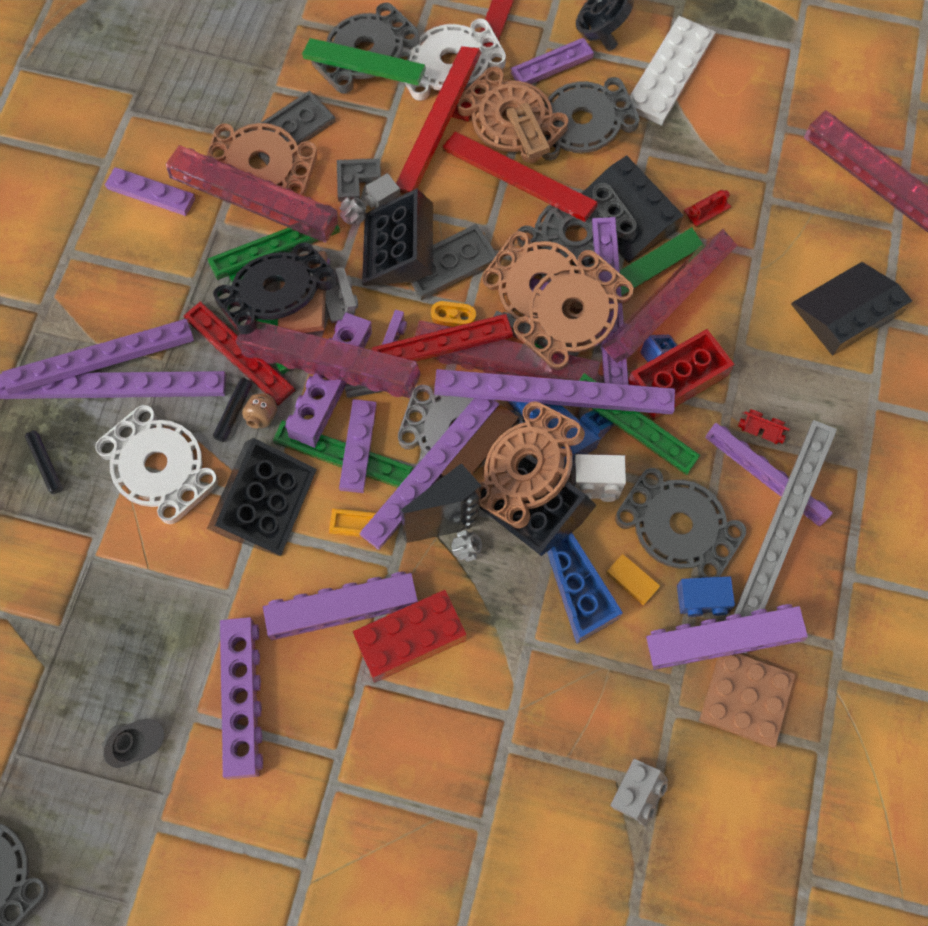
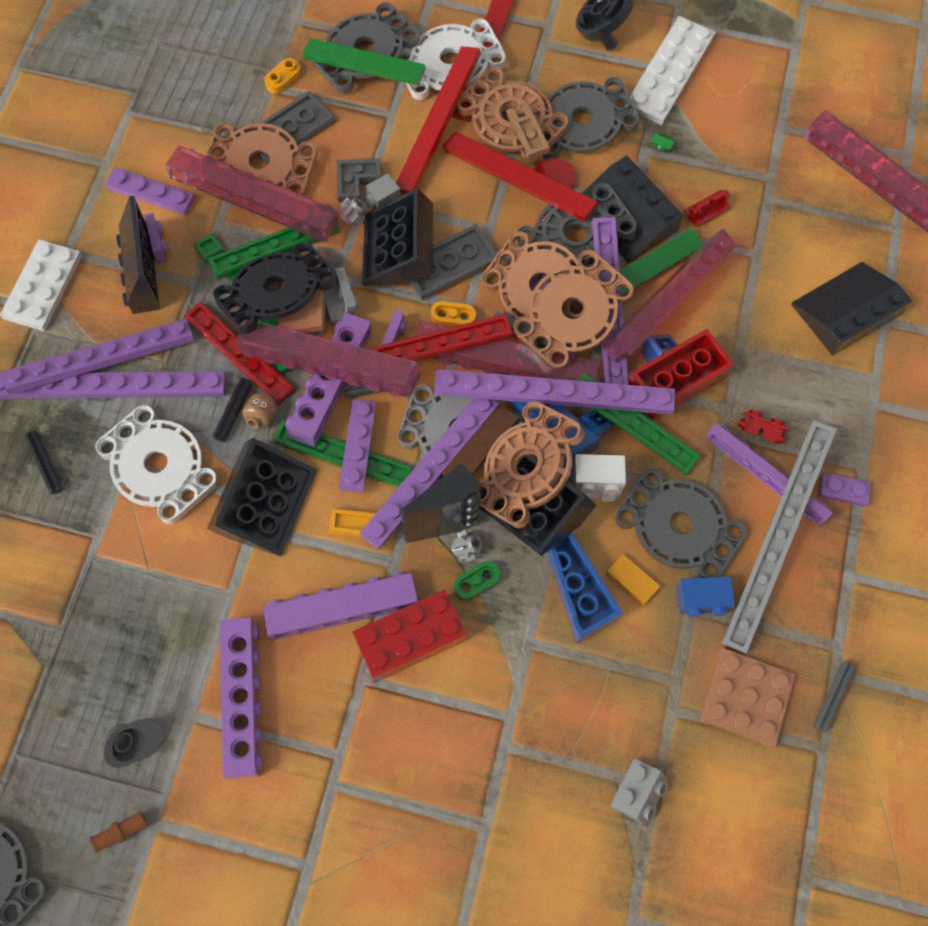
(41, 285): none -> white plate
(118, 832): none -> dark orange pin
(137, 261): none -> black slope
(158, 244): none -> medium lavender plate
(208, 247): none -> green tile
(284, 73): none -> light orange plate
(476, 581): none -> green plate
(553, 62): medium lavender plate -> none
(557, 170): none -> red tile
(663, 141): none -> green plate
(726, 637): medium lavender brick -> none
(834, 697): none -> dark grey axle
(844, 489): none -> medium lavender plate

